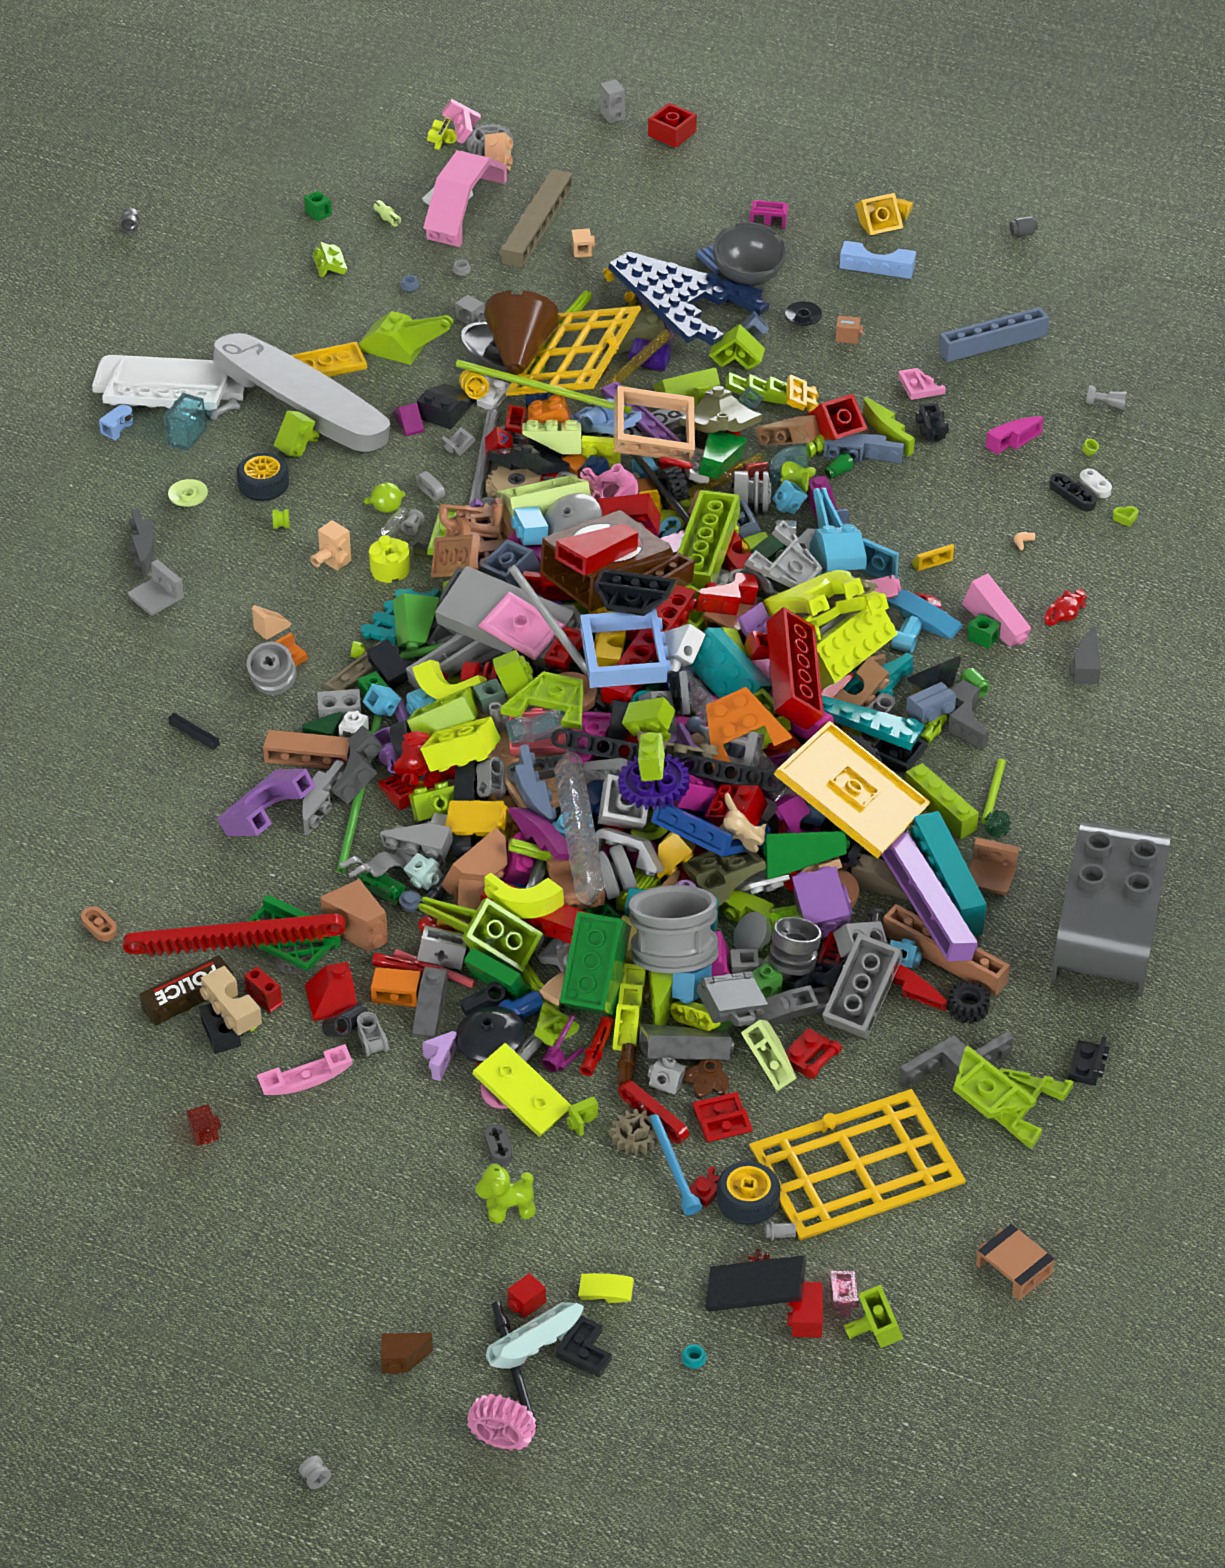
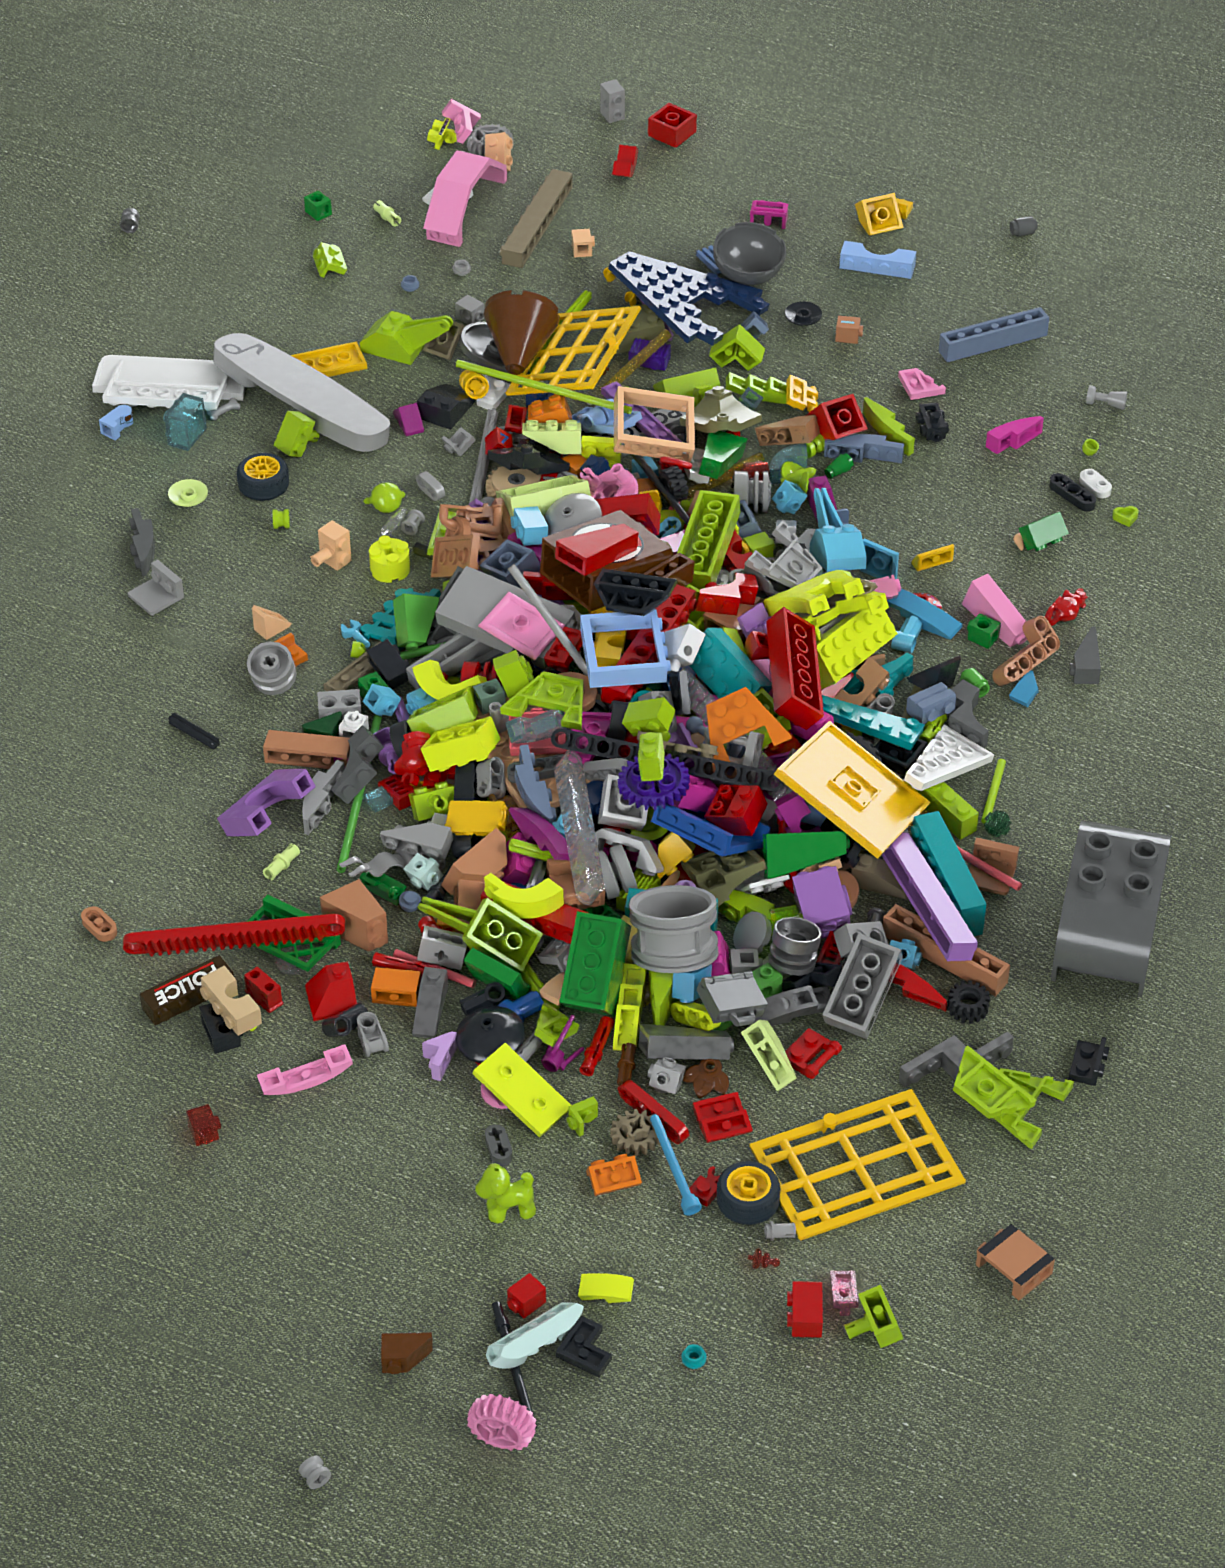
(281, 861): none -> yellowish green pin
(354, 632): none -> medium azure bar
(378, 799): none -> clear light blue tile
(446, 343): none -> dark tan slope
(614, 1175): none -> orange bracket
(625, 161): none -> red brick
(741, 828): tan animal -> none
(756, 1283): black tile -> none
(769, 547): dark green slope -> none
(946, 758): none -> white wing
(990, 870): none -> coral piece
(1025, 690): none -> dark azure slope
(1042, 644): none -> nougat beam
(1043, 531): none -> brick

